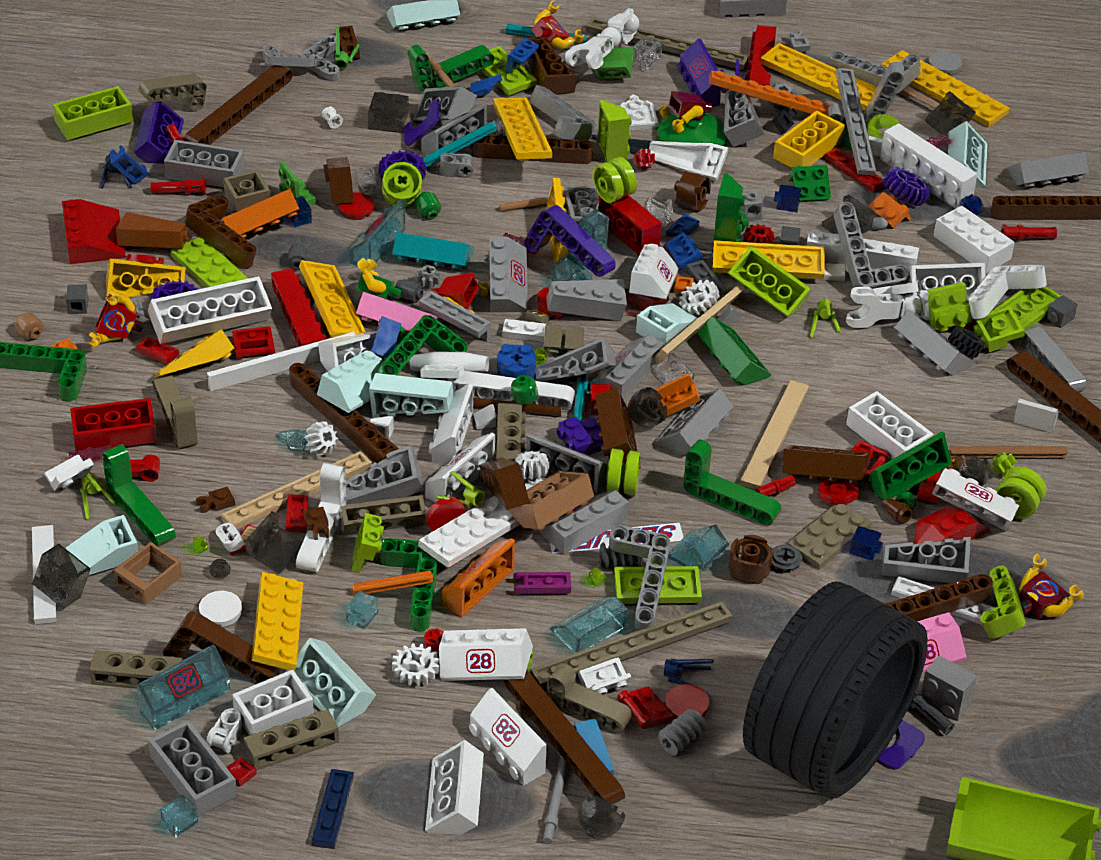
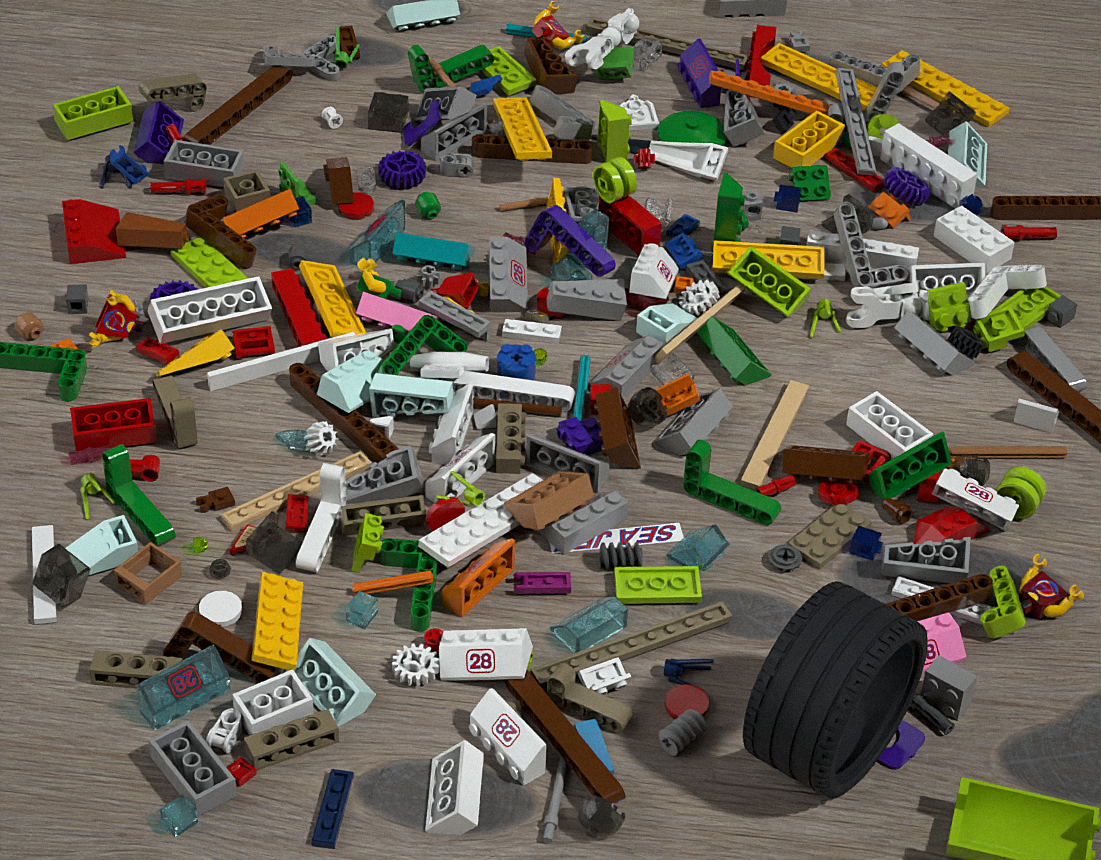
(68, 471): white bracket -> none
(139, 278): yellow wedge -> none
(145, 258): red tile -> none
(229, 537): white beam -> none
(317, 521): reddish brown plate -> none
(385, 337): blue hinge -> none
(401, 182): lime wheel -> none
(460, 143): teal axle -> none
(505, 481): reddish brown wedge -> none
(520, 54): blue bracket -> none
(524, 389): green head -> none
(533, 464): white gear -> none
(562, 340): dark tan piece -> none
(581, 361): light grey wedge -> none
(596, 577): clear neon green hinge -> none
(623, 472): lime wheel -> none
(646, 707): red plate -> none
(652, 573): light grey beam -> none
(686, 108): dark red torso -> none
(692, 191): reddish brown brick -> none
(730, 315): light grey tile -> none
(750, 559): reddish brown brick -> none
(758, 234): red gear -> none
(907, 498): green tile -> none
(946, 62): light grey tile -> none
(1003, 463): lime gear -> none
(1049, 169): light grey slope -> none

